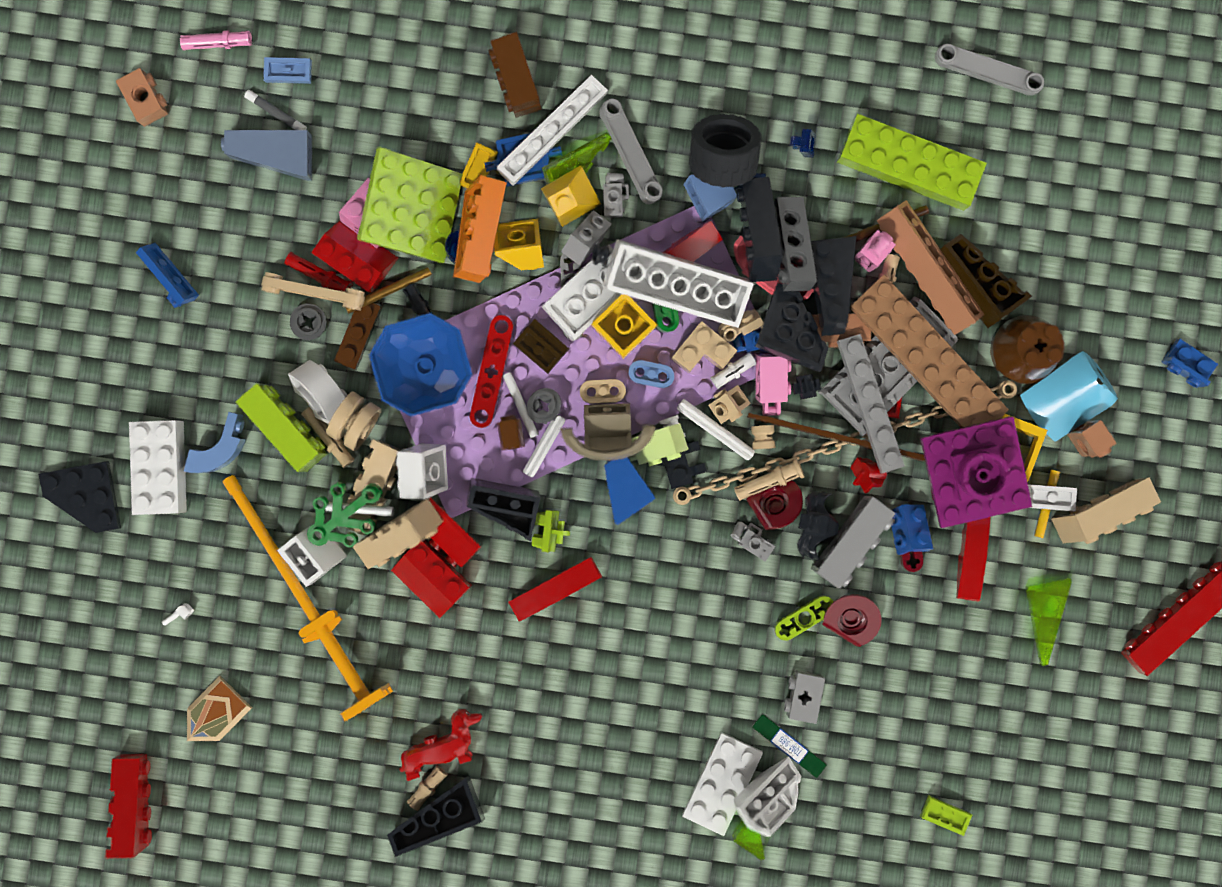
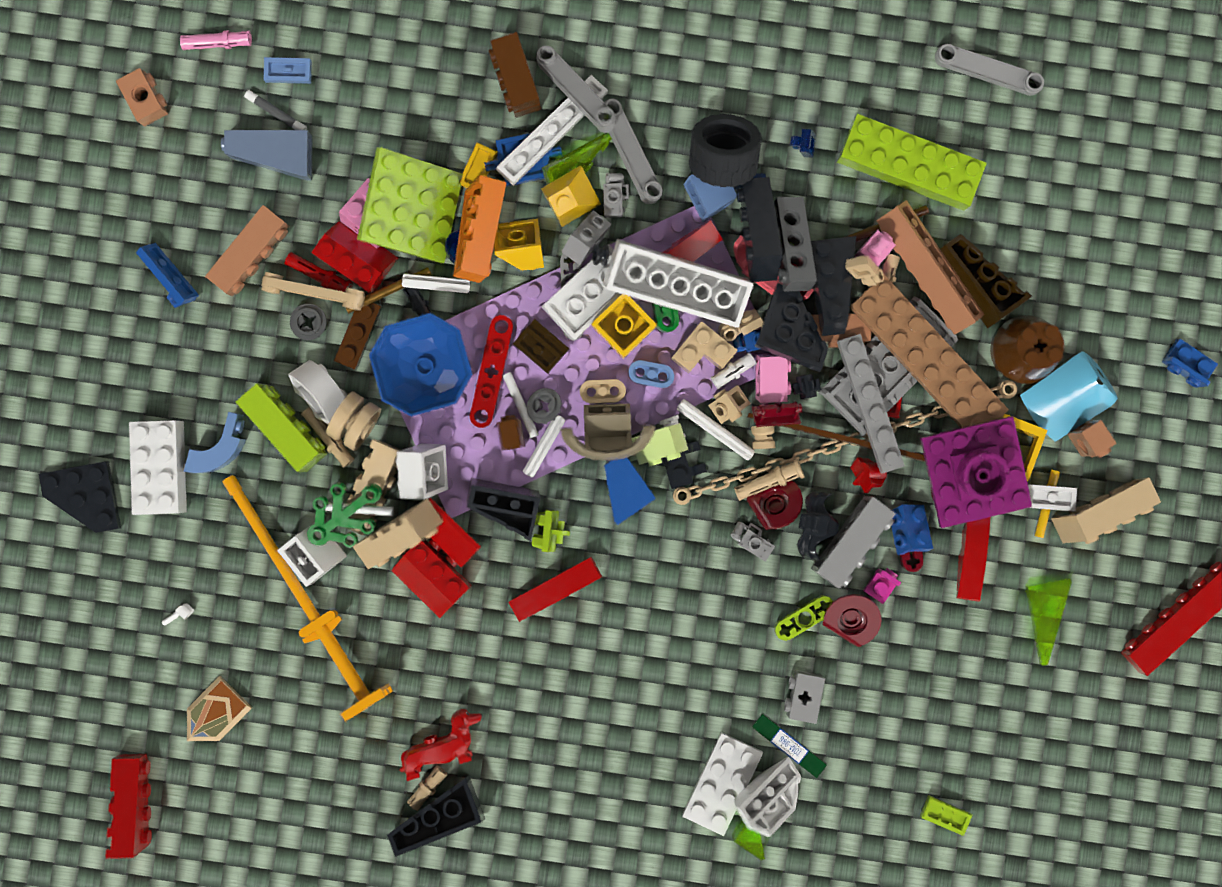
(247, 251): none -> nougat brick
(435, 283): none -> white axle
(576, 89): none -> light grey piece
(777, 414): none -> dark red hinge
(866, 269): none -> tan plate
(882, 584): none -> dark pink bracket

